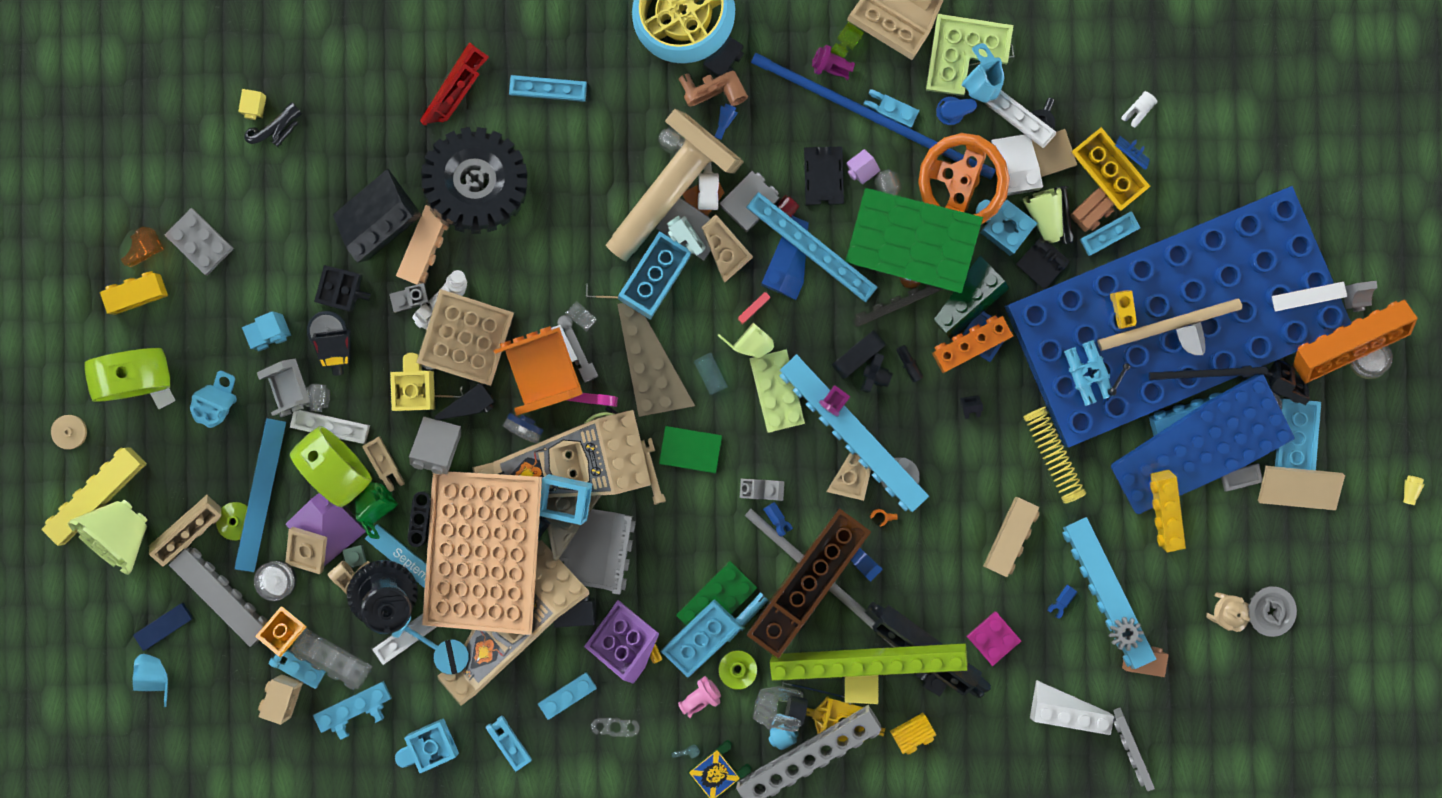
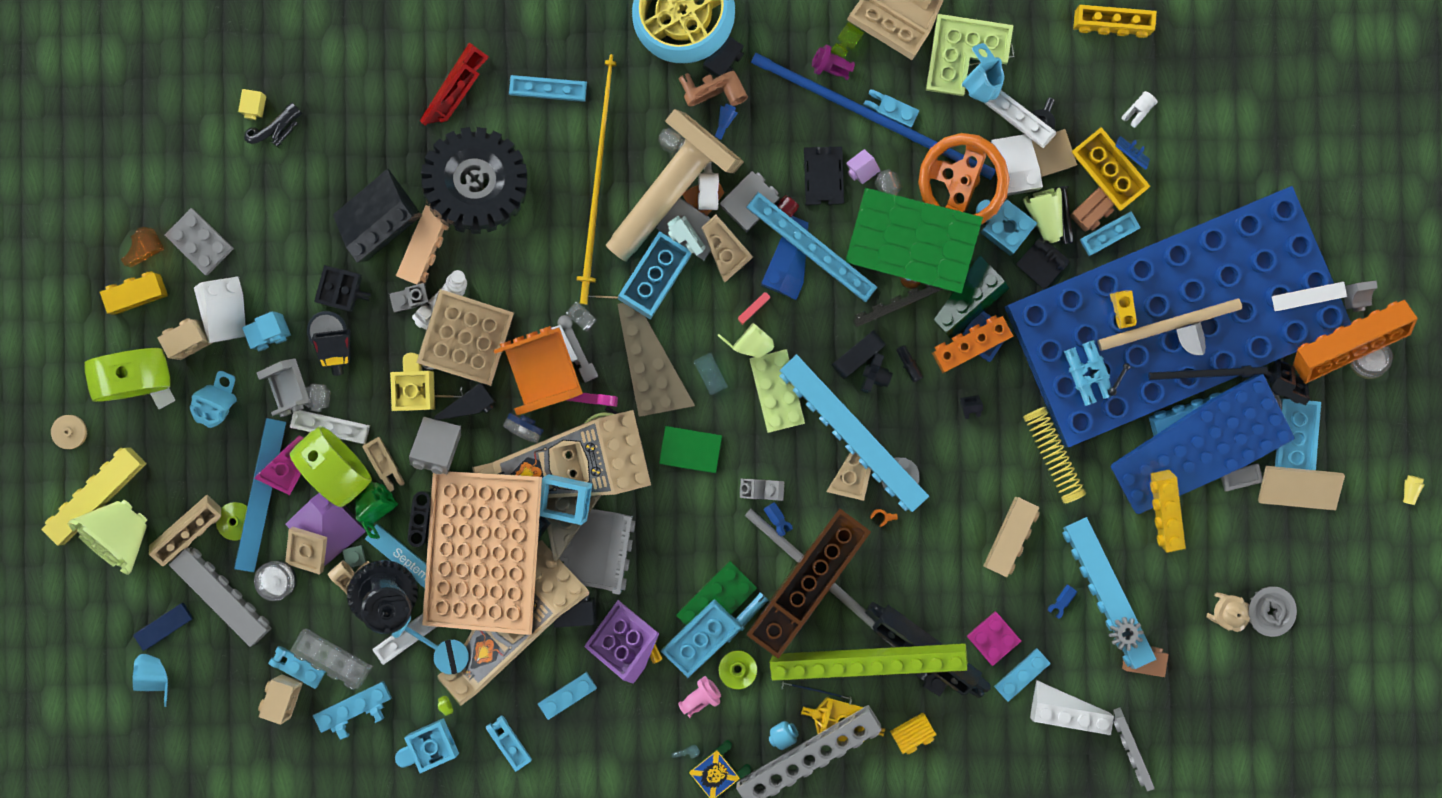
(184, 339): none -> tan brick
(221, 308): none -> white slope
(280, 631): light orange slope -> none
(281, 471): none -> dark pink wing
(445, 705): none -> lime tile
(586, 279): none -> yellow piece
(622, 733): clear piece -> none
(658, 497): tan hinge -> none
(766, 708): clear piece -> none
(834, 401): magenta tile -> none
(861, 689): light yellow sticker -> none
(866, 565): blue leg -> none
(954, 109): blue piece -> none
(1022, 674): none -> medium azure plate
(1114, 20): none -> yellow brick

